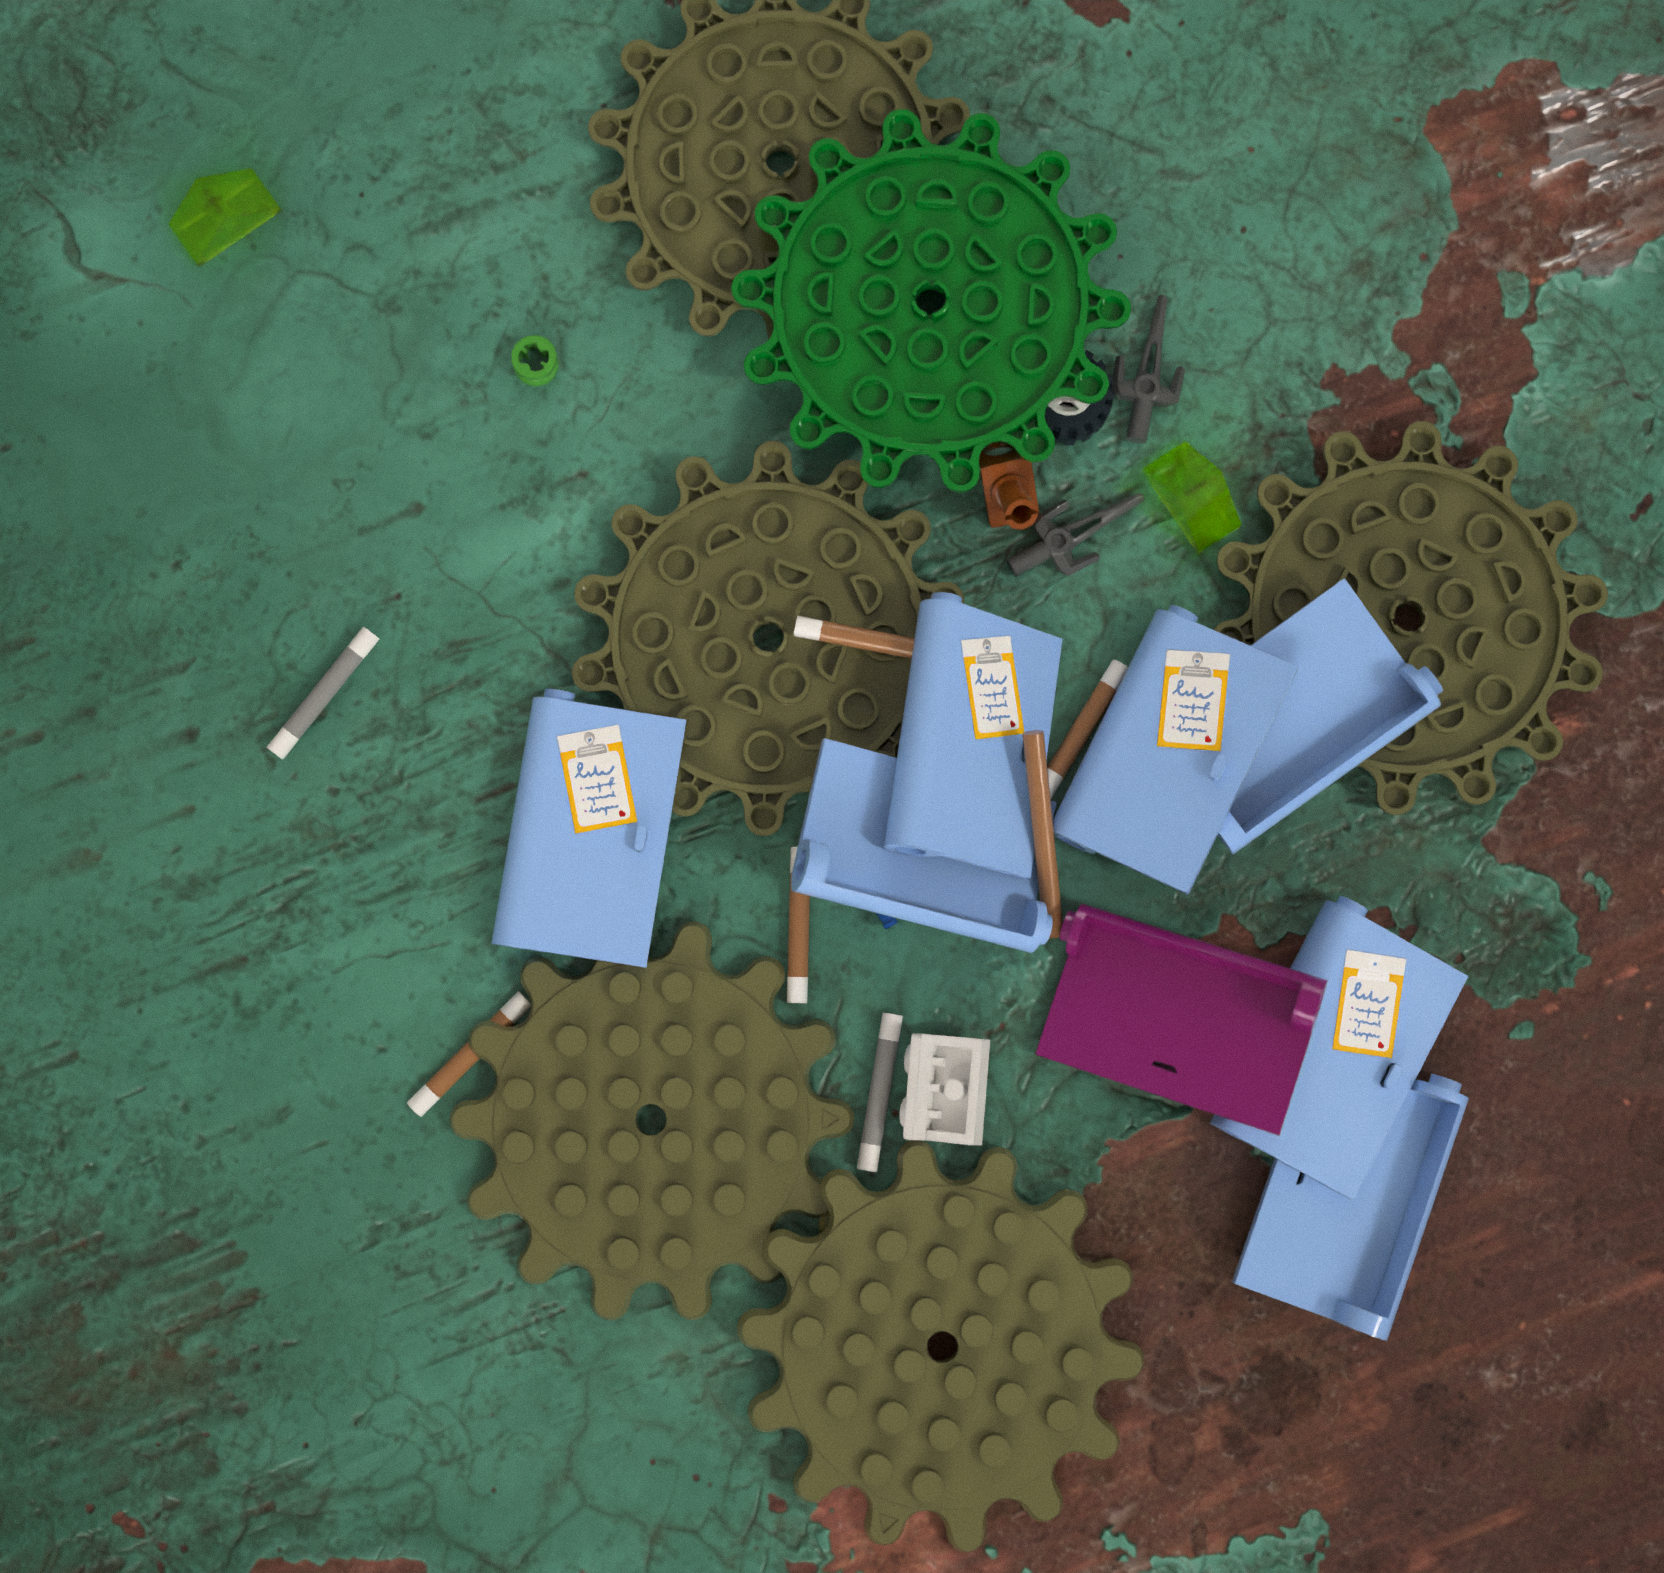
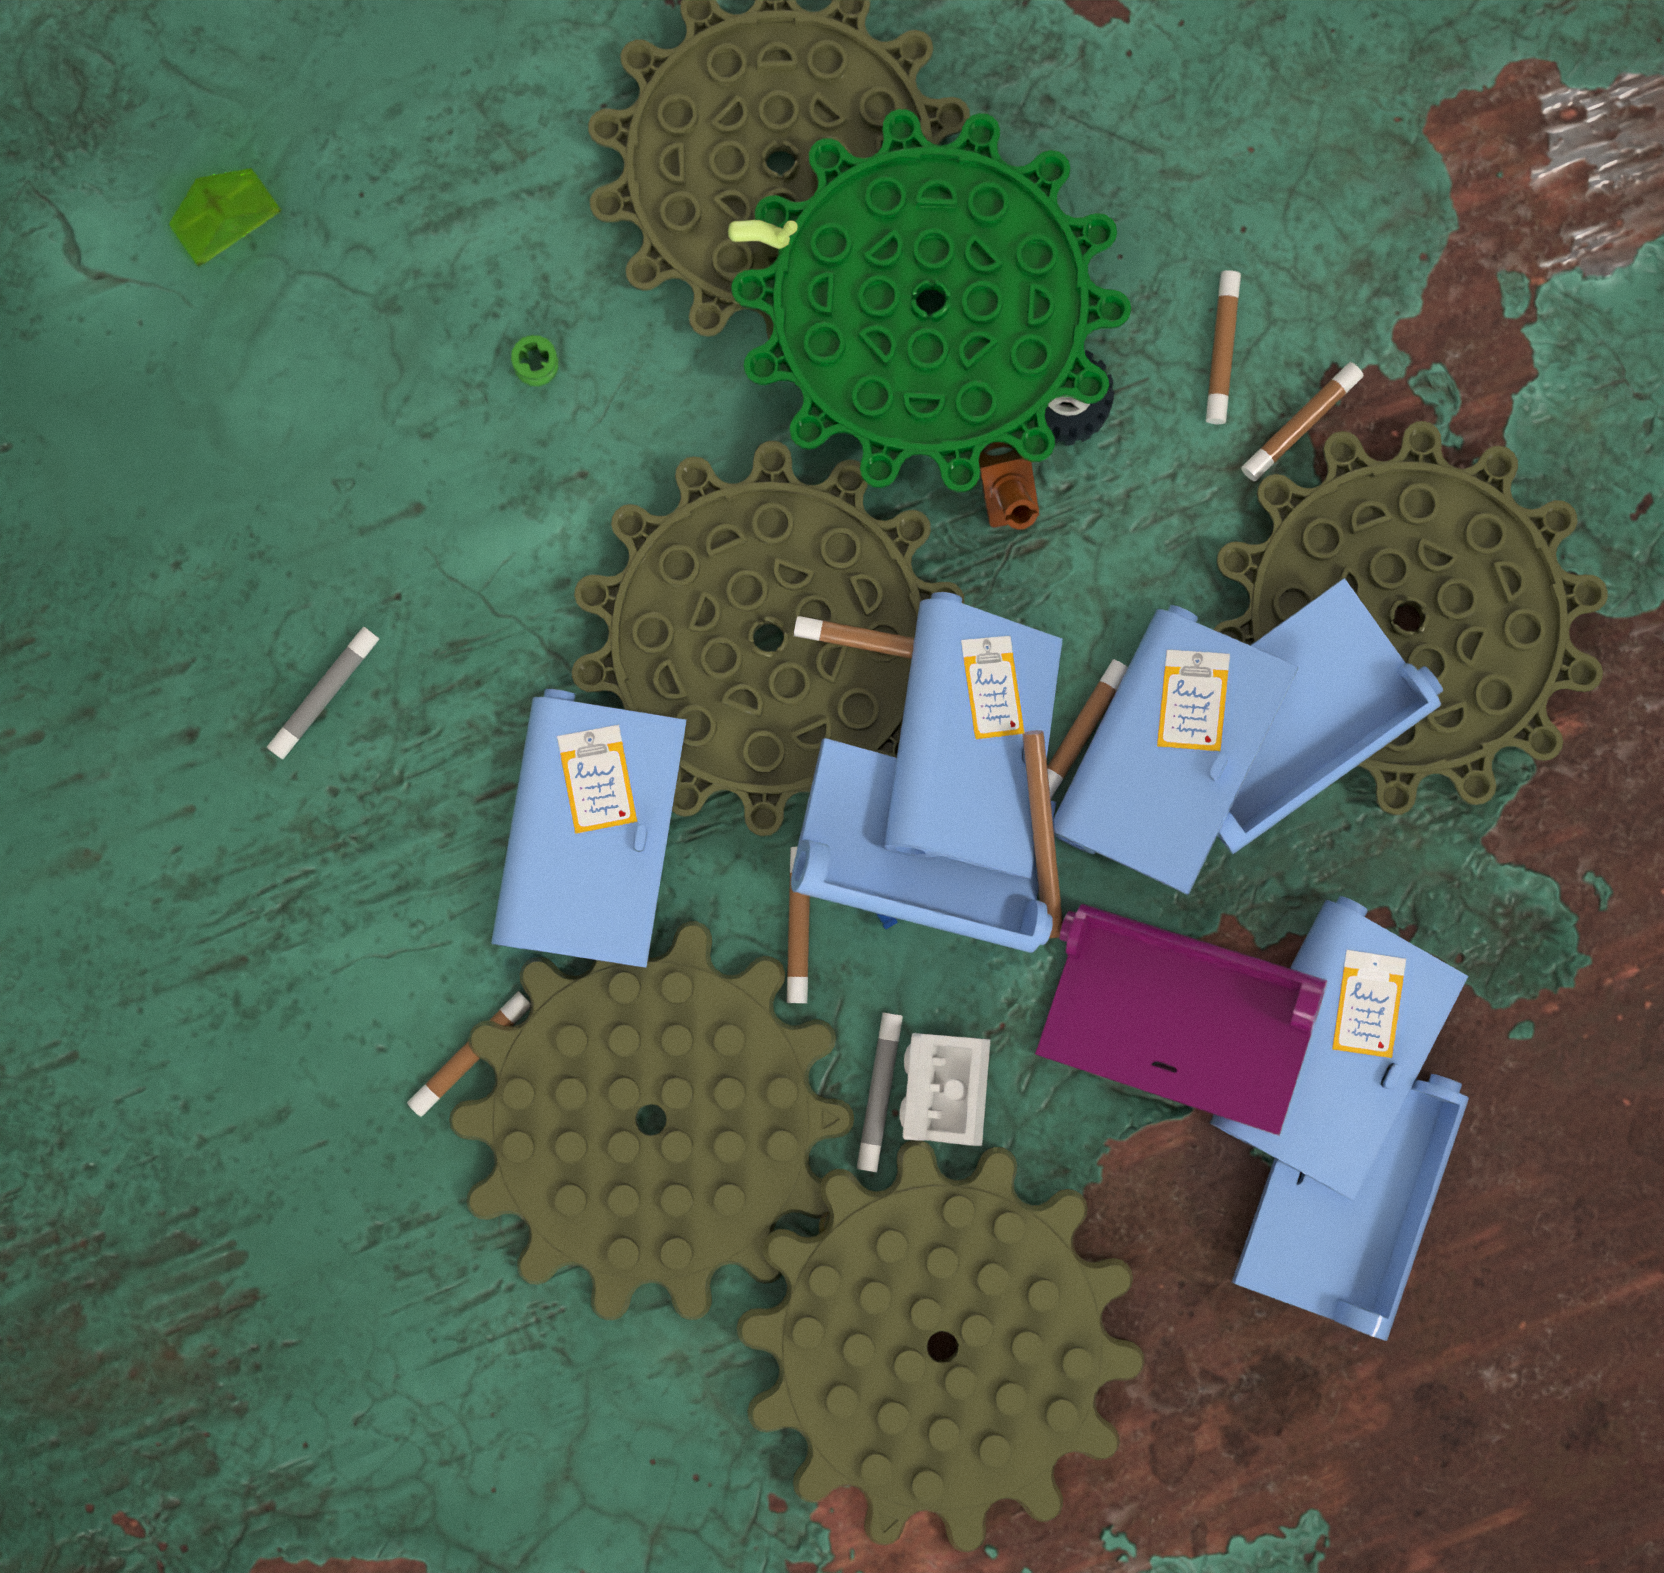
(761, 231): none -> yellowish green piece
(1057, 542): dark grey piece -> none
(1145, 388): dark grey piece -> none
(1194, 495): clear neon green slope -> none
(1223, 347): none -> medium nougat bar
(1302, 421): none -> medium nougat bar

